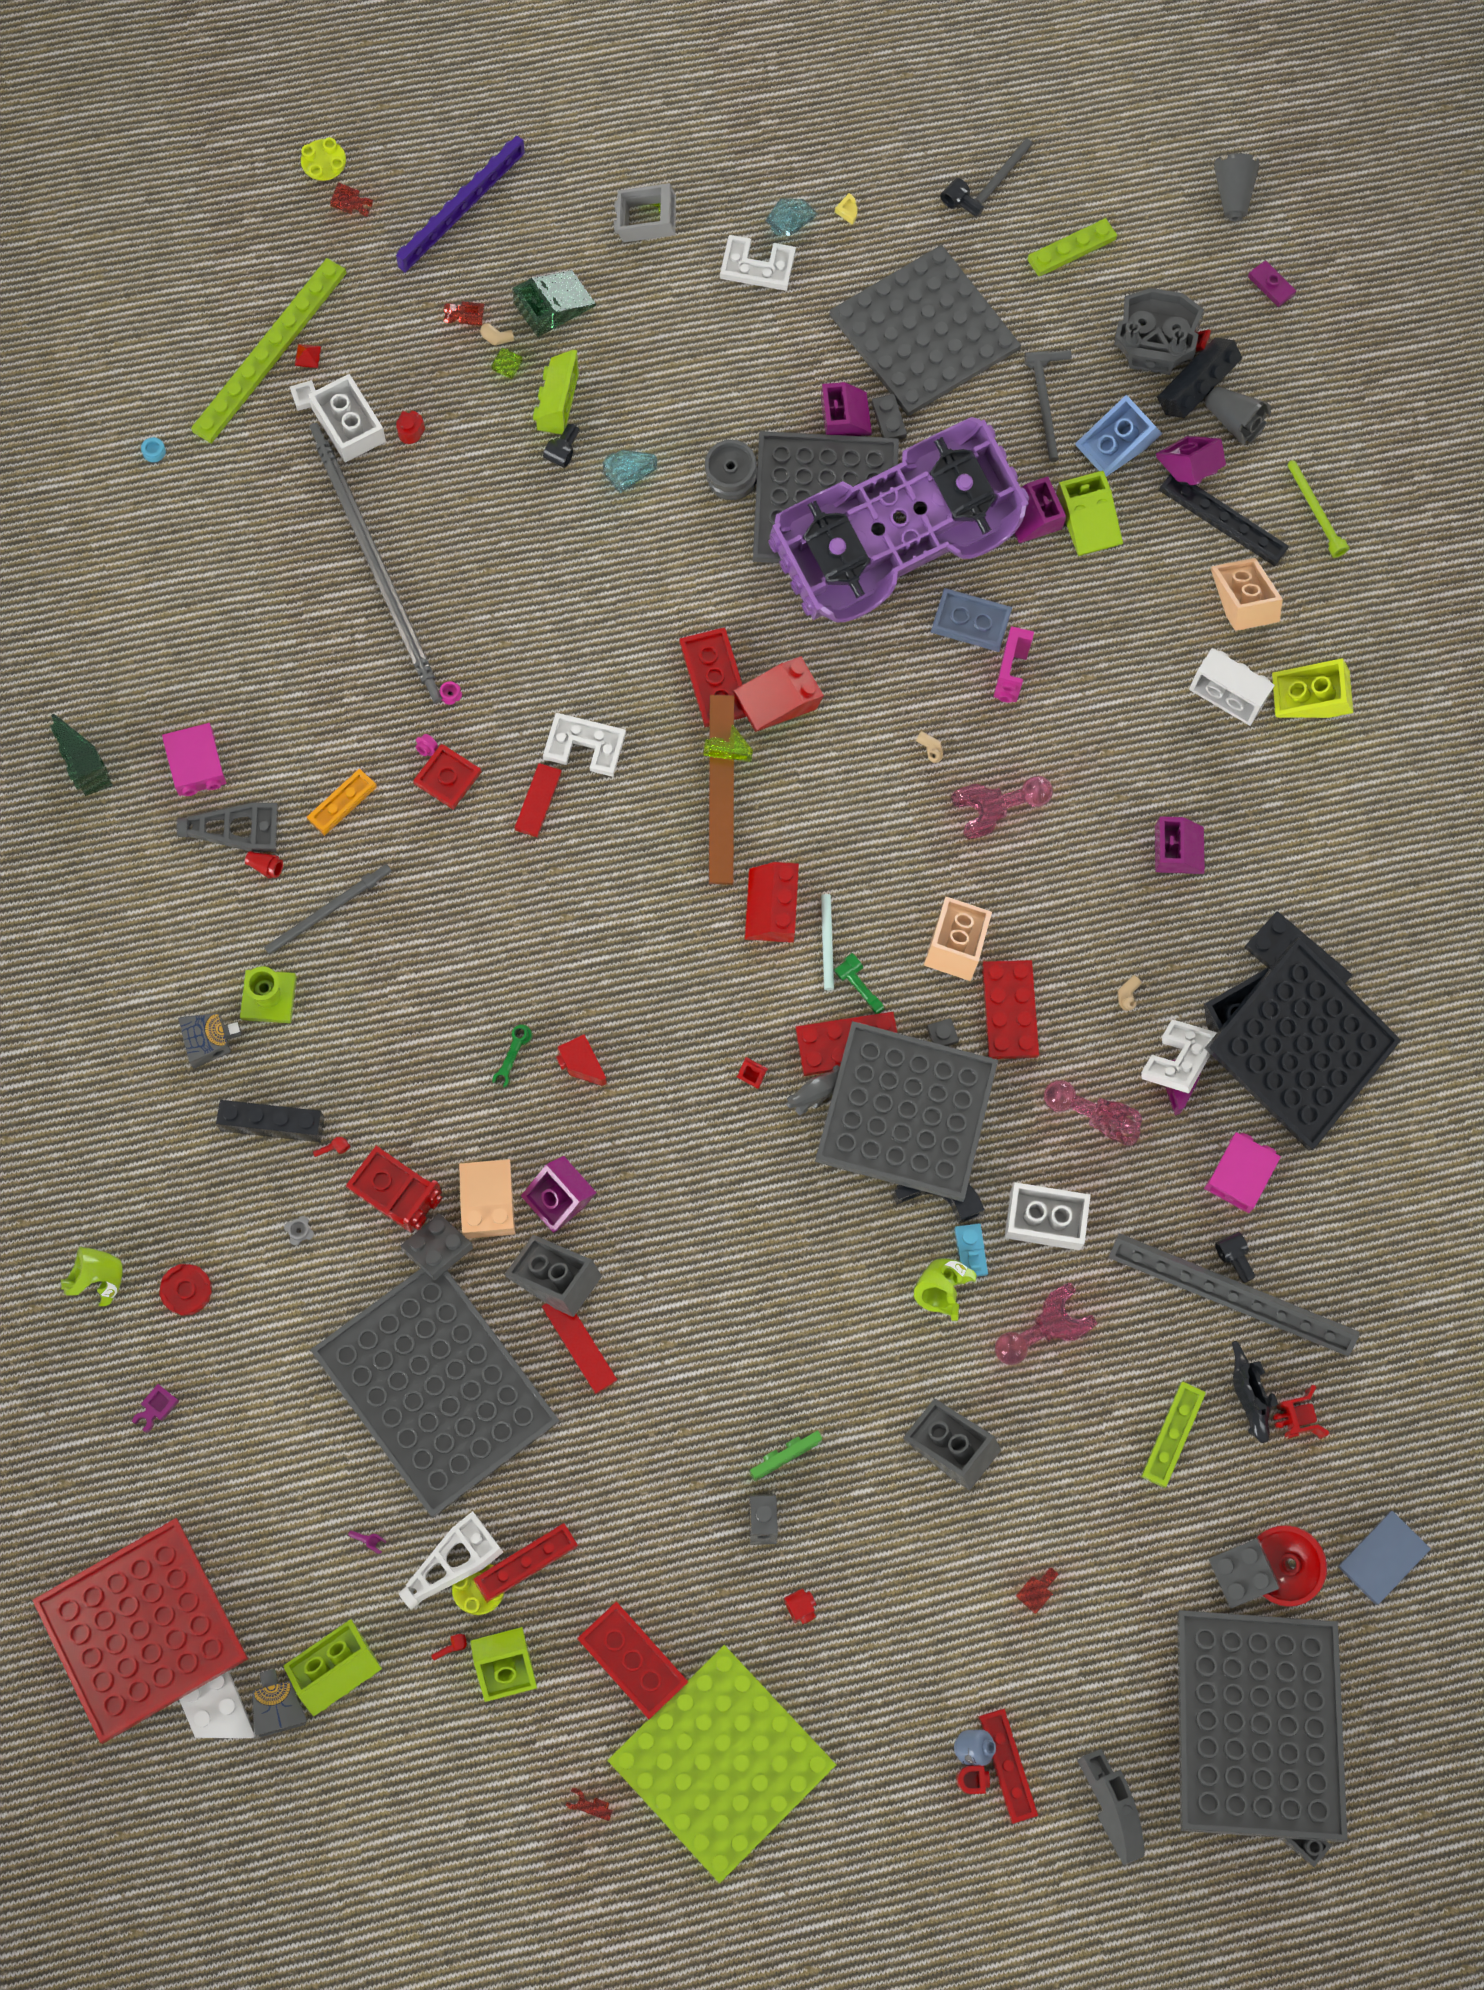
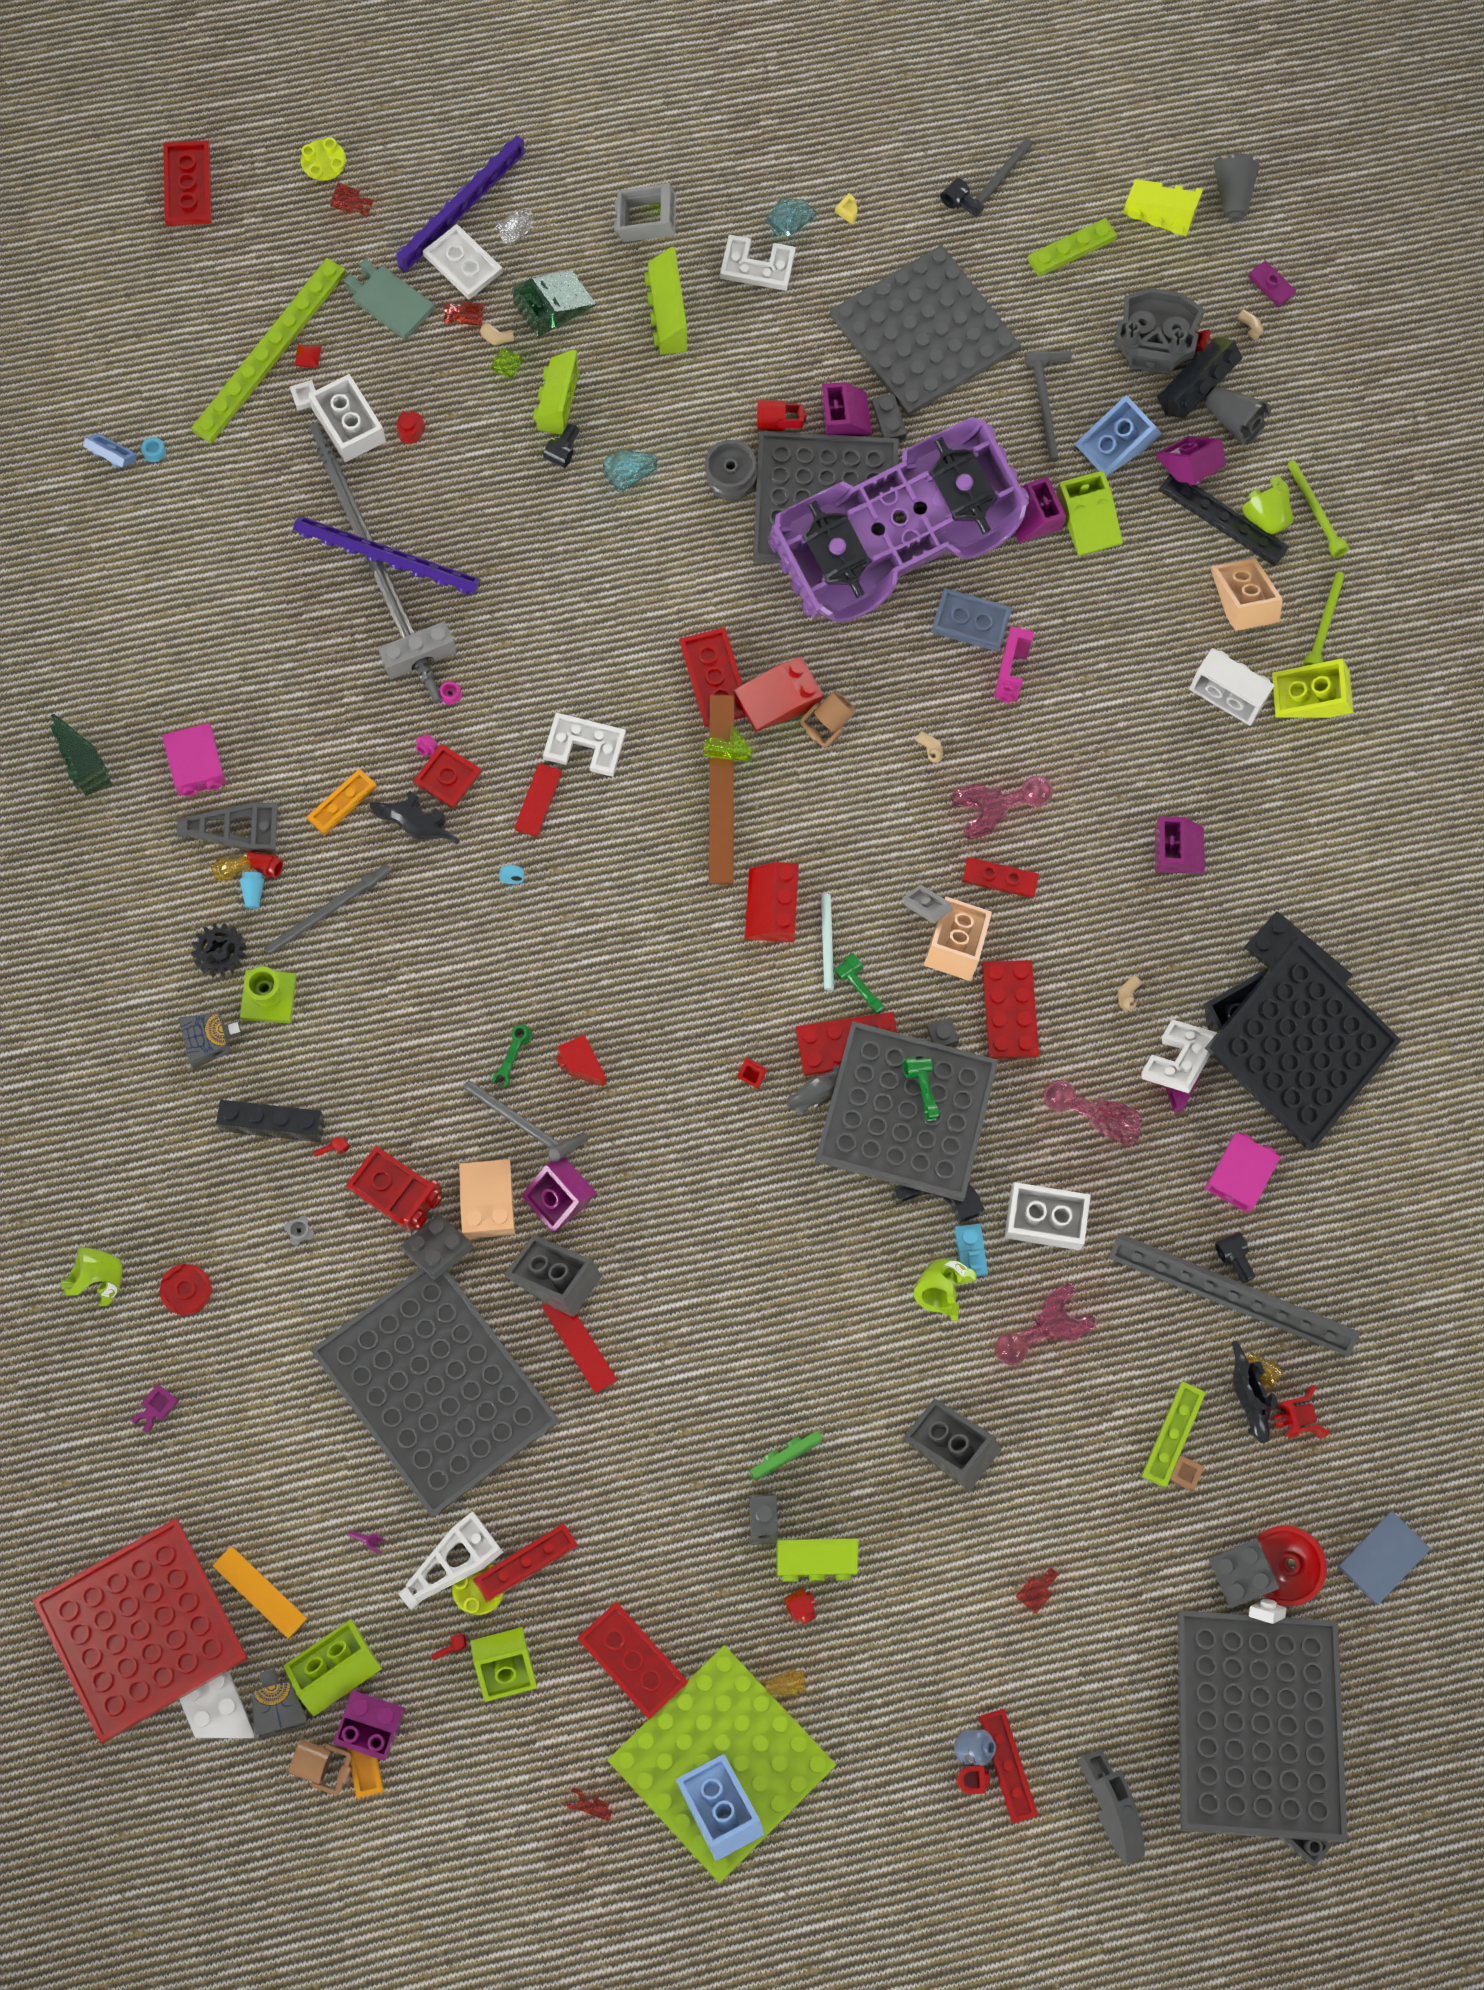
(110, 450): none -> medium blue plate
(187, 183): none -> red plate
(209, 955): none -> black gear
(228, 867): none -> clear yellow cone
(252, 889): none -> medium azure cone
(260, 1592): none -> light orange tile
(312, 1763): none -> medium nougat piece
(365, 1774): none -> light orange tile
(369, 1725): none -> magenta slope
(379, 552): none -> dark purple plate
(389, 299): none -> sand green tile
(403, 653): none -> light grey arch
(413, 820): none -> black animal
(462, 261): none -> white plate
(511, 874): none -> medium azure tile
(515, 226): none -> clear hips
(557, 1149): none -> dark grey bar
(667, 303): none -> lime slope
(720, 1807): none -> light blue slope
(772, 415): none -> red piece
(787, 1683): none -> clear yellow cone
(817, 1559): none -> lime slope
(833, 714): none -> medium nougat piece
(919, 1068): none -> green brick
(927, 904): none -> light grey plate
(1000, 877): none -> red plate
(1163, 206): none -> neon yellow wedge
(1186, 1473): none -> medium nougat plate
(1253, 322): none -> tan arm
(1267, 1611): none -> white plate
(1270, 508): none -> lime piece
(1272, 1370): none -> clear yellow cone
(1315, 656): none -> lime piece

